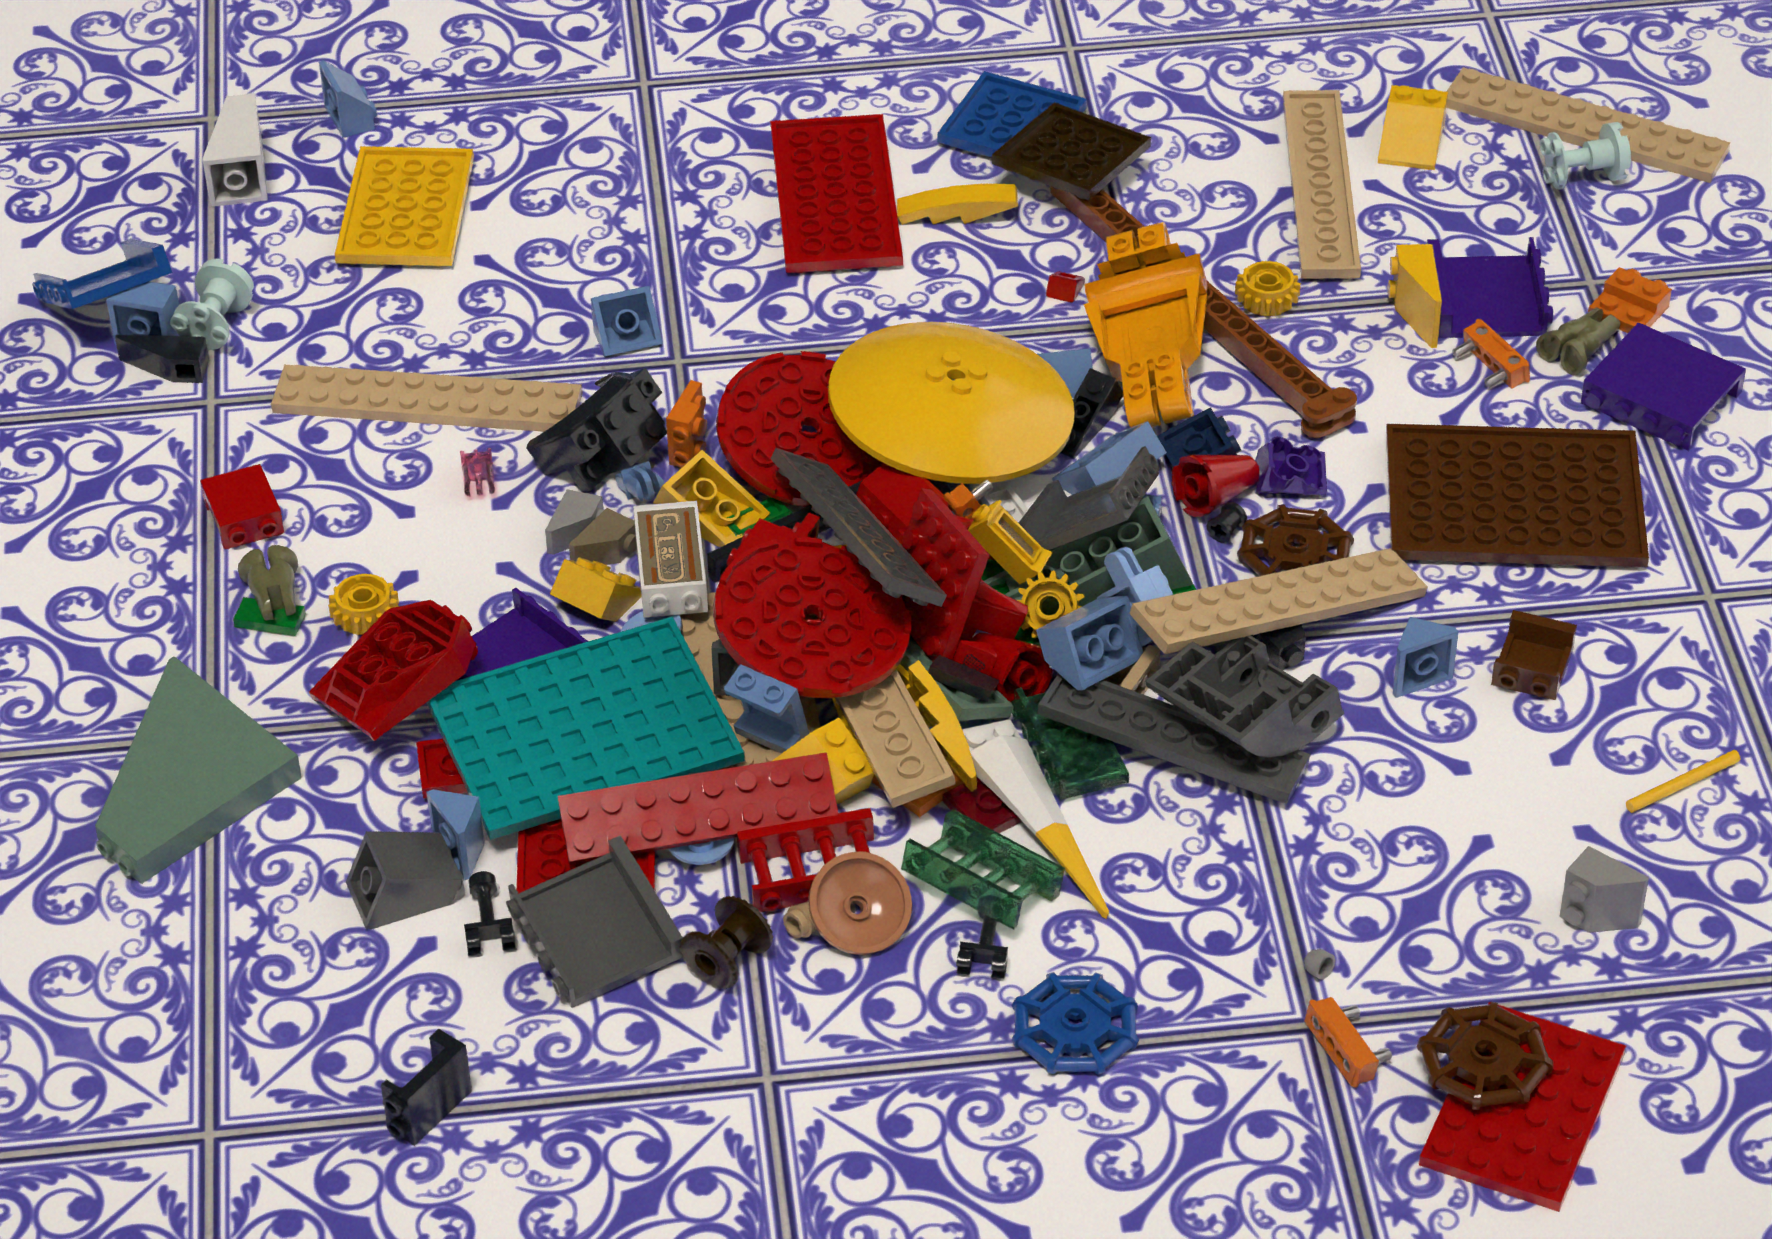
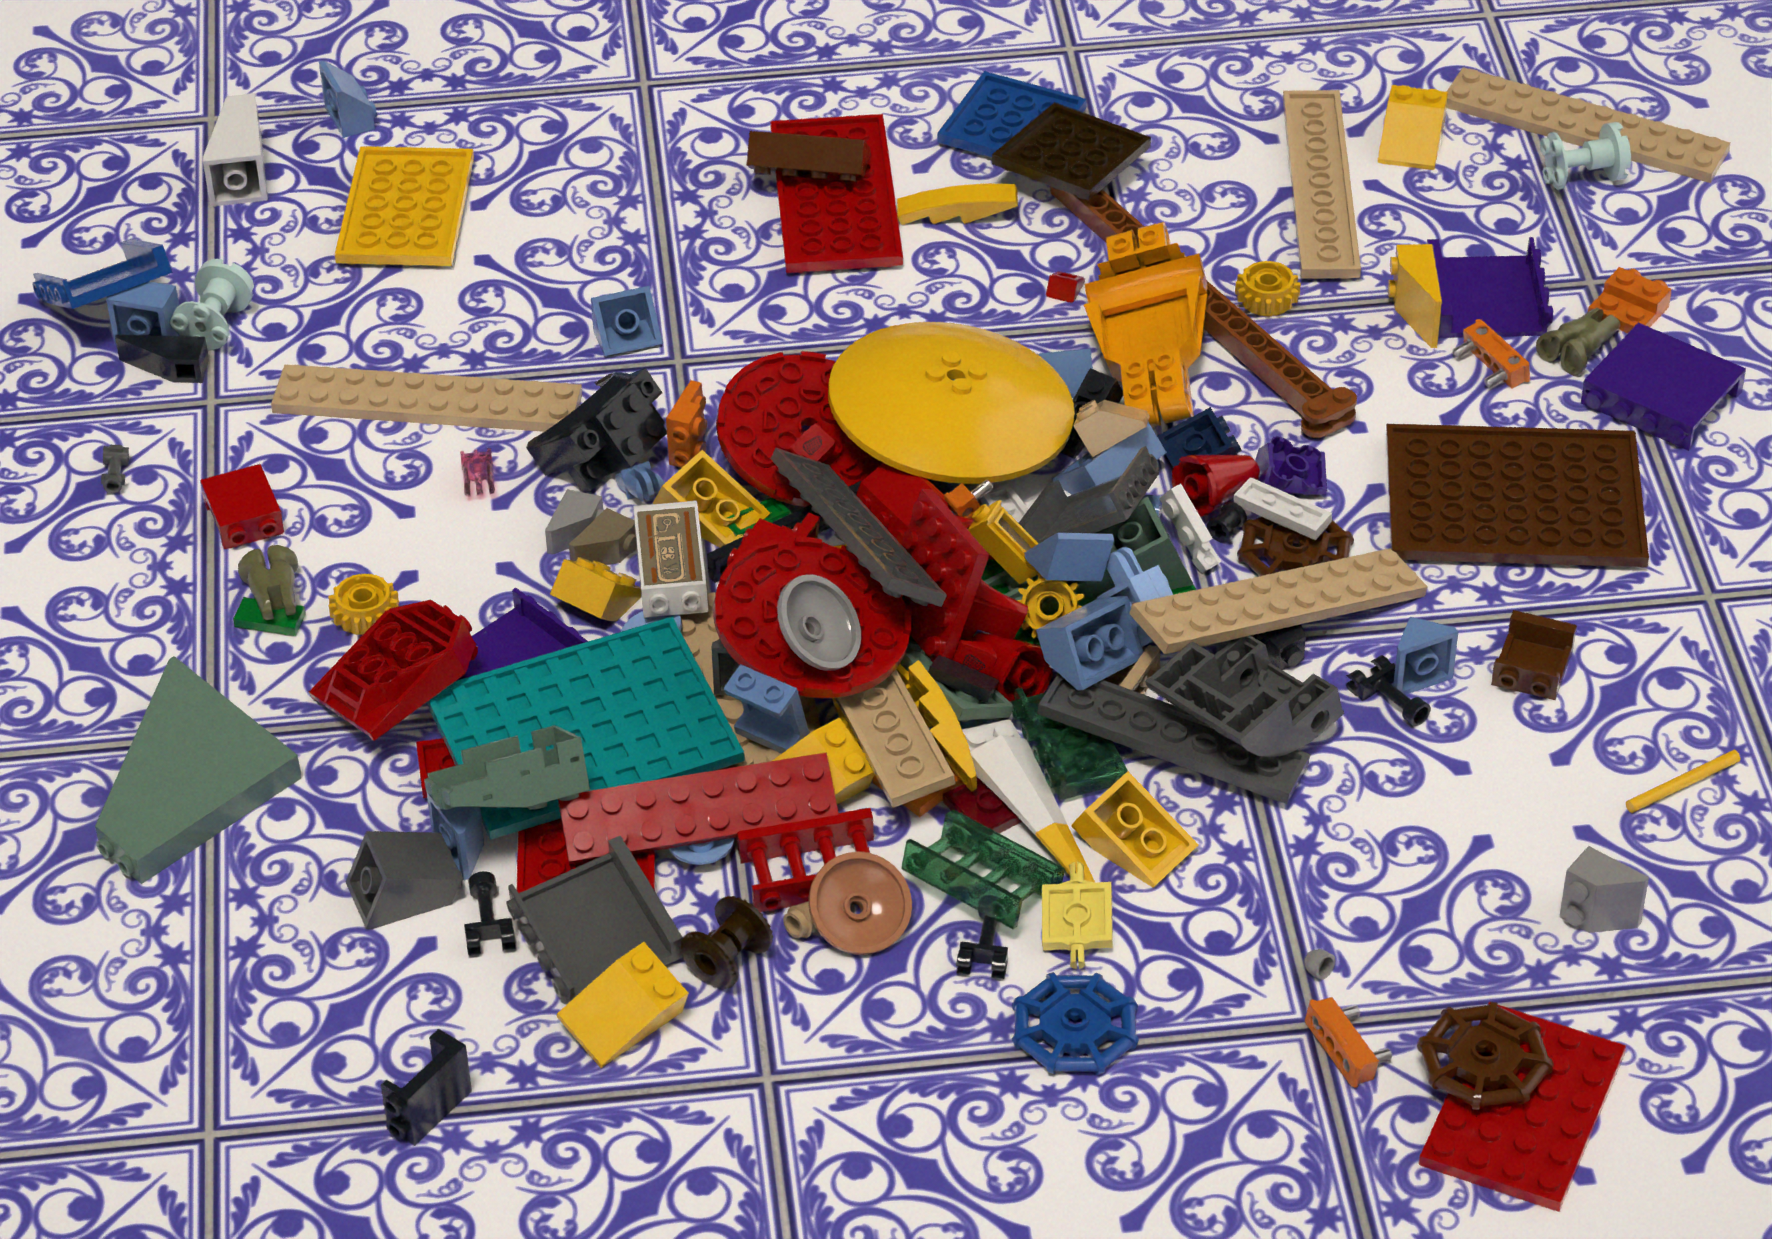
(115, 457): none -> dark grey bar
(506, 778): none -> sand green piece
(624, 1005): none -> yellow slope
(808, 155): none -> reddish brown slope
(814, 444): none -> red slope
(819, 622): none -> light grey dish
(1072, 556): none -> medium blue slope
(1077, 915): none -> light yellow plate
(1107, 424): none -> tan slope
(1134, 831): none -> yellow slope
(1190, 528): none -> white hinge
(1283, 508): none -> white plate
(1414, 710): none -> black bar

